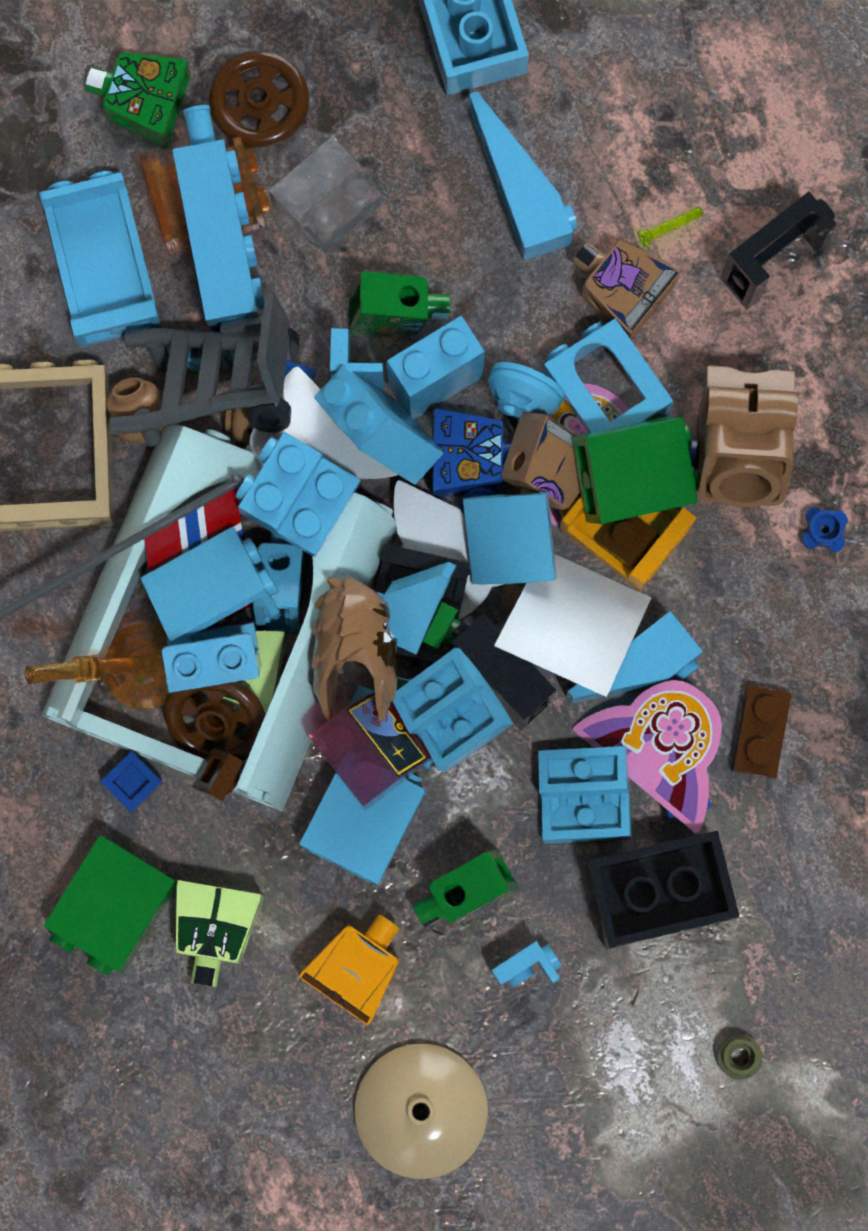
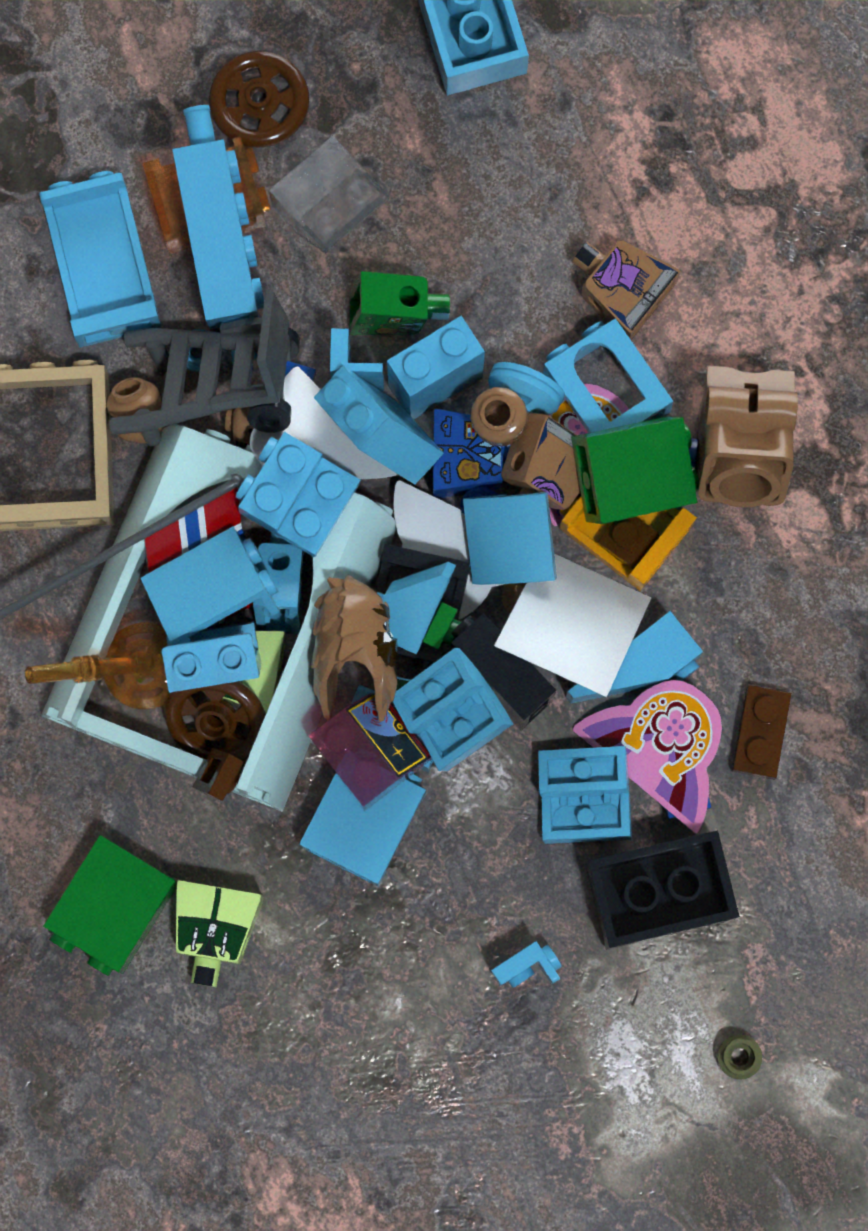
(131, 782): blue plate -> none
(143, 94): green torso -> none
(356, 969): light orange torso -> none
(421, 1076): tan dish -> none
(483, 880): green torso -> none
(499, 416): none -> medium nougat head
(529, 198): medium azure slope -> none
(645, 237): clear neon green piece -> none
(744, 269): black panel -> none
(833, 520): blue plate -> none

